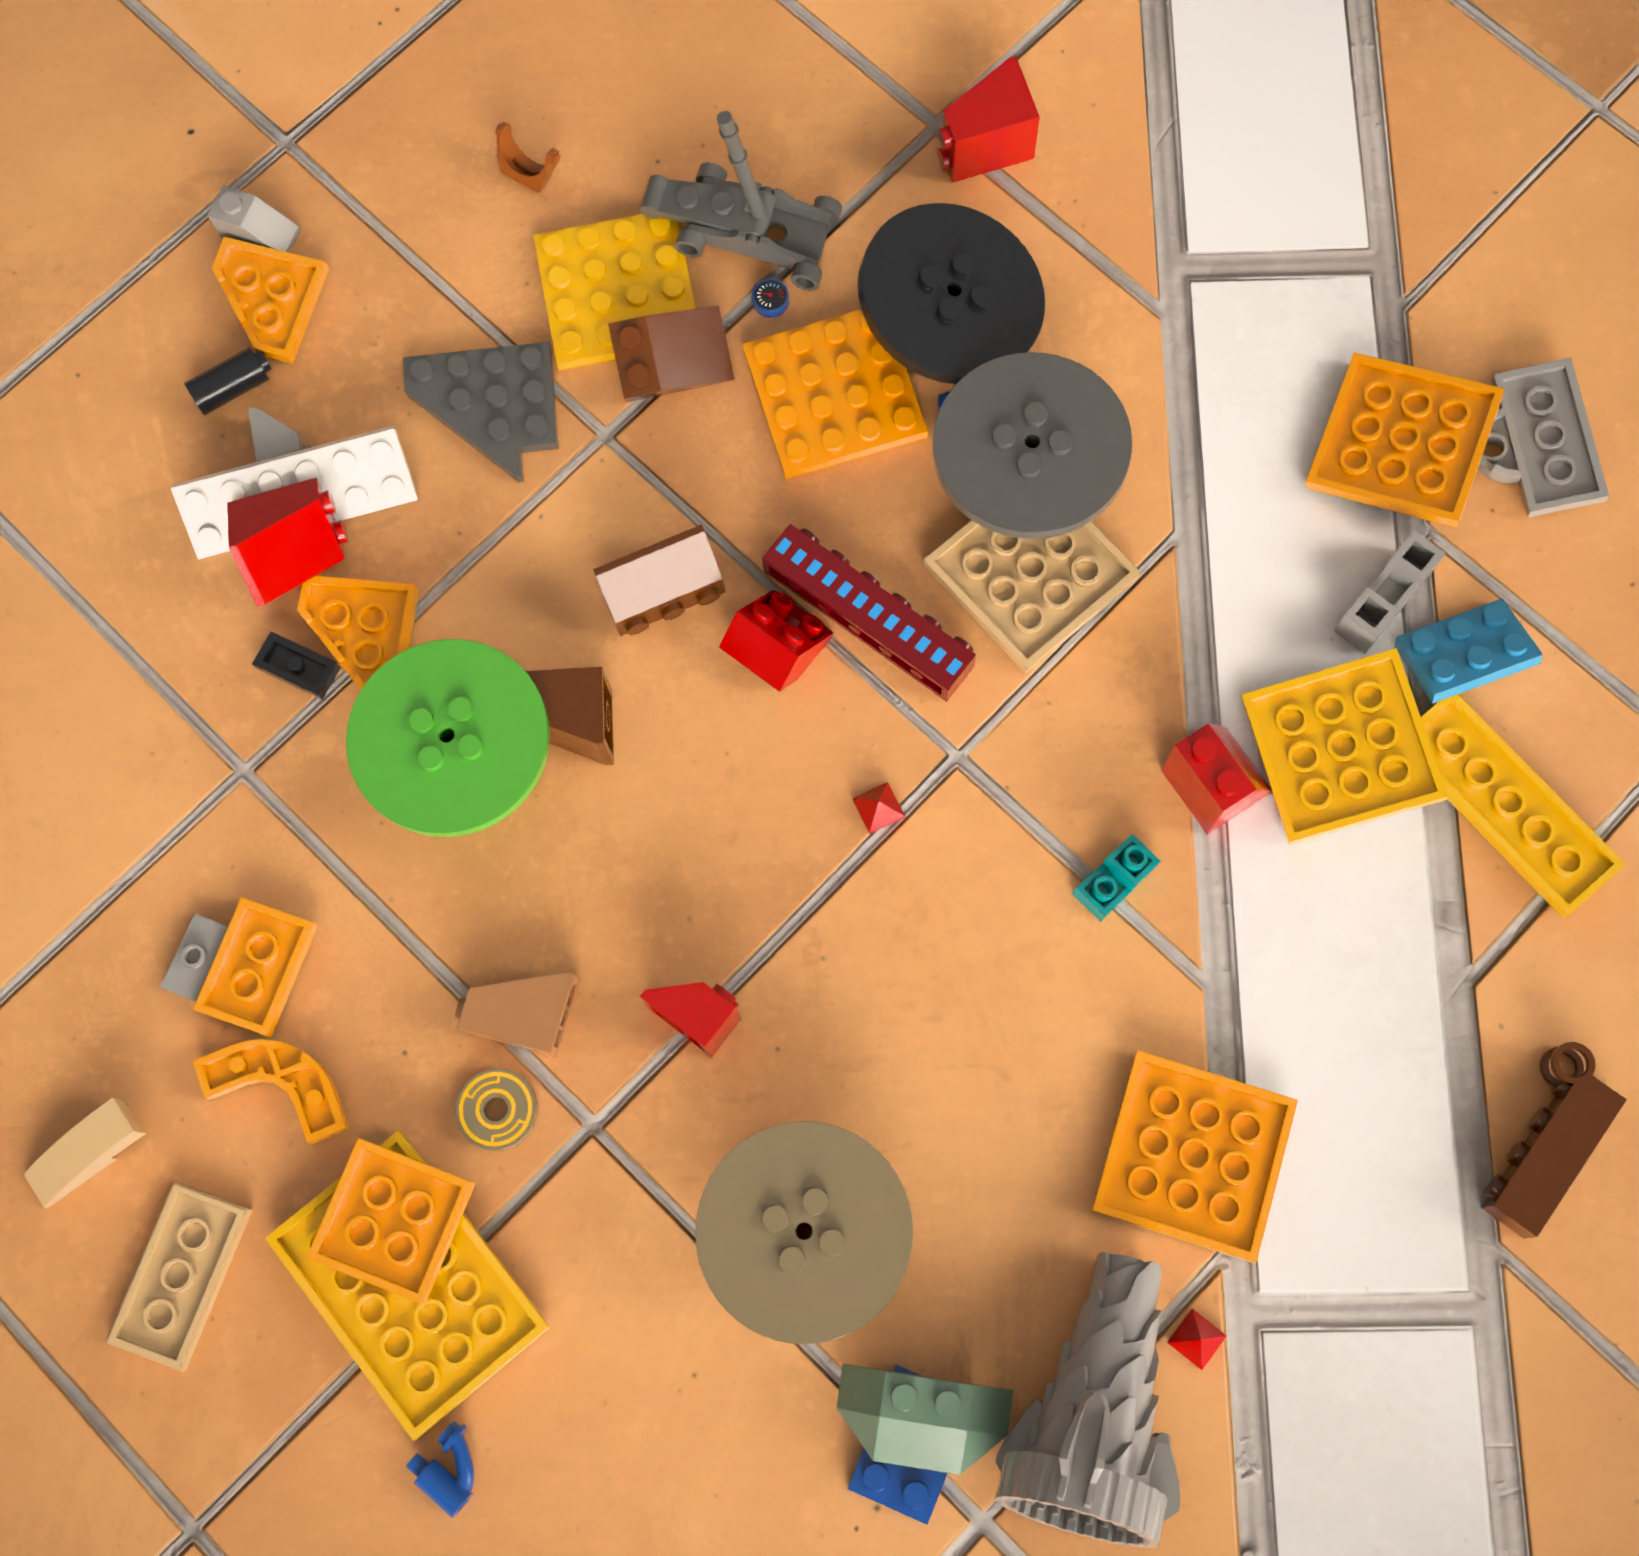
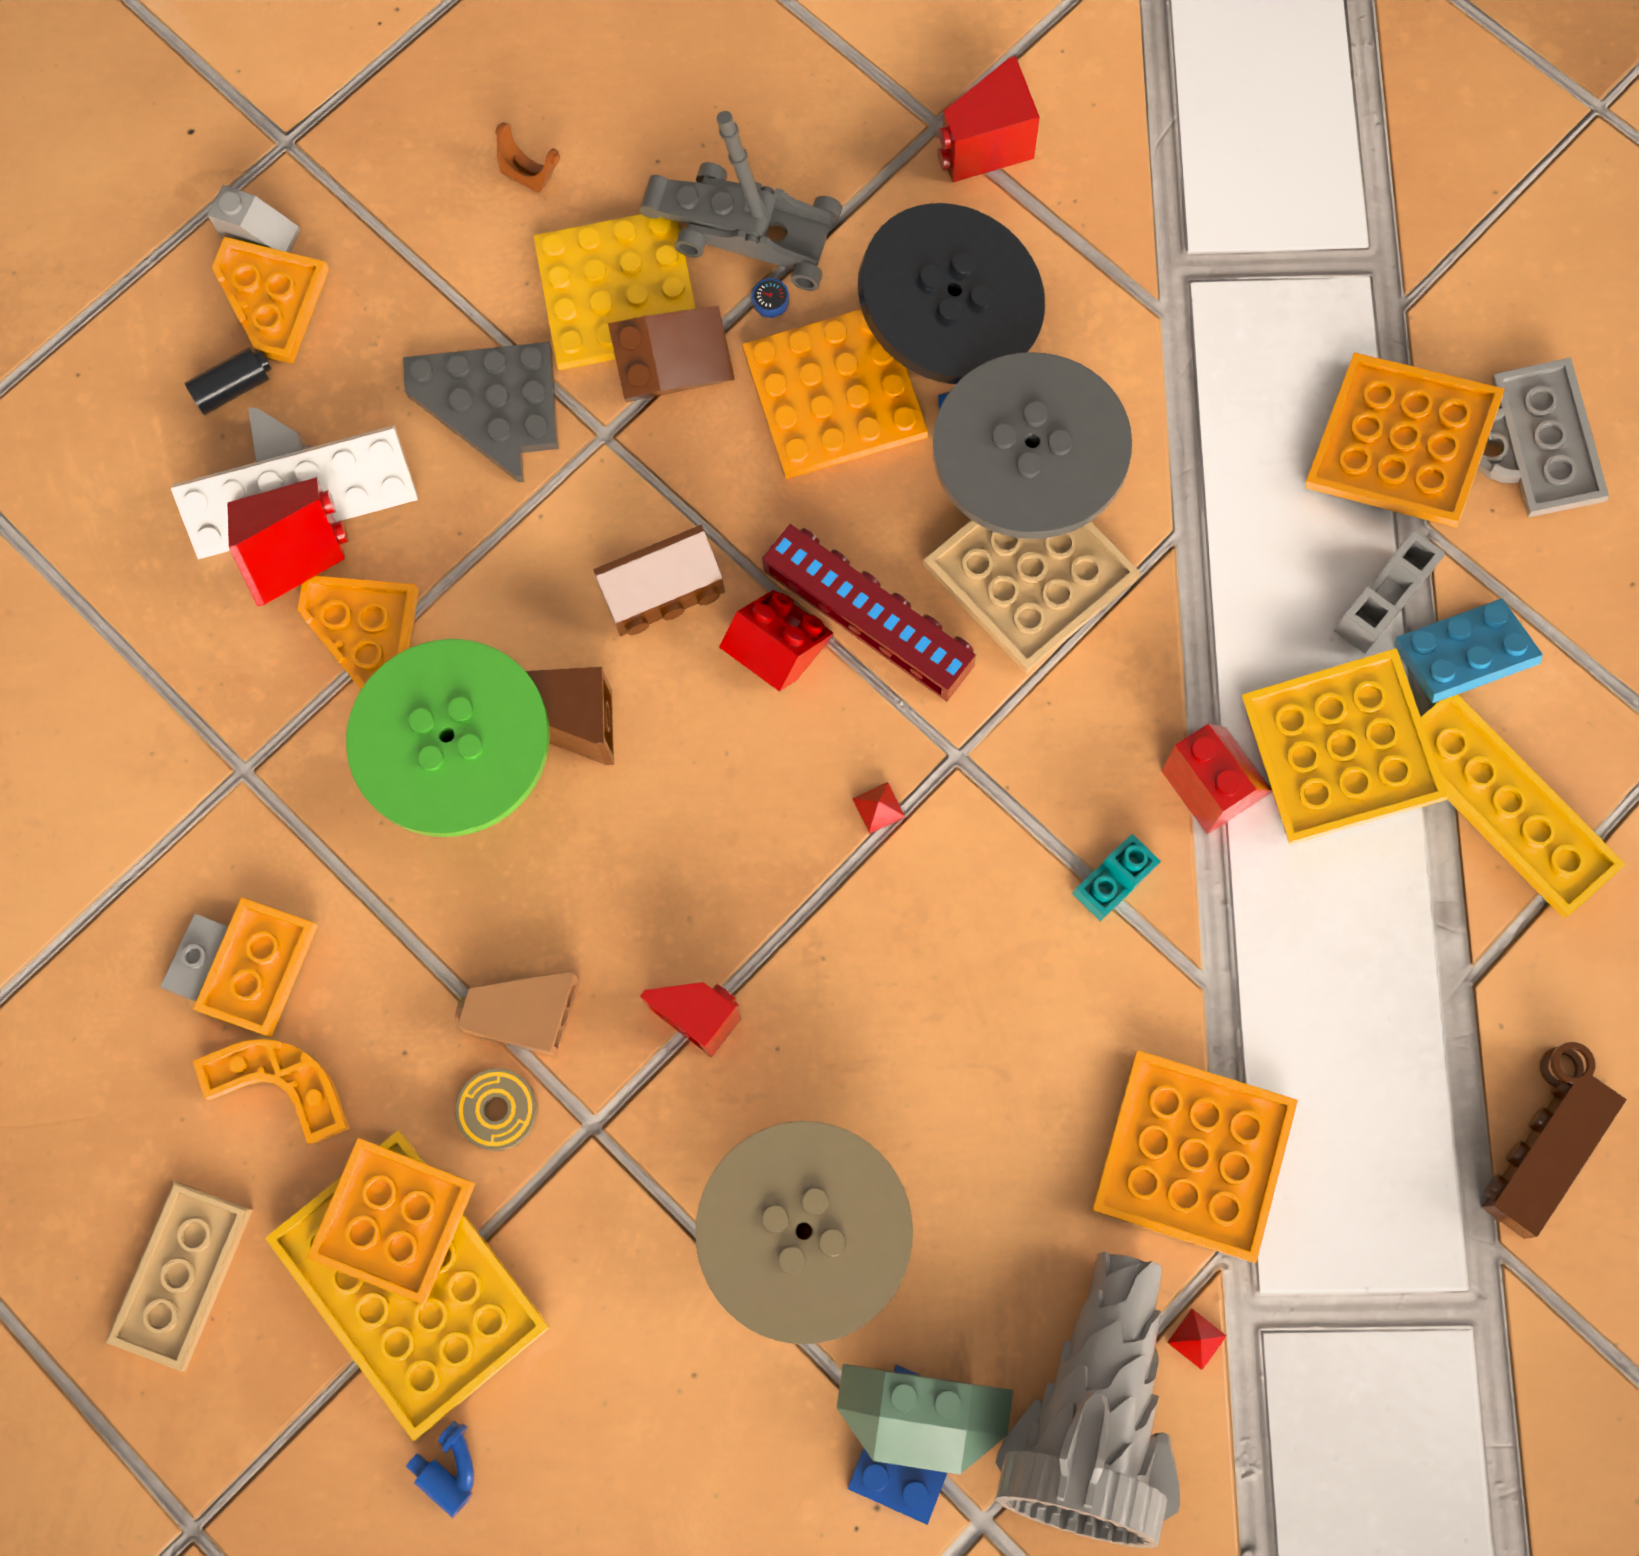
(83, 1151): tan slope -> none
(296, 665): black plate -> none

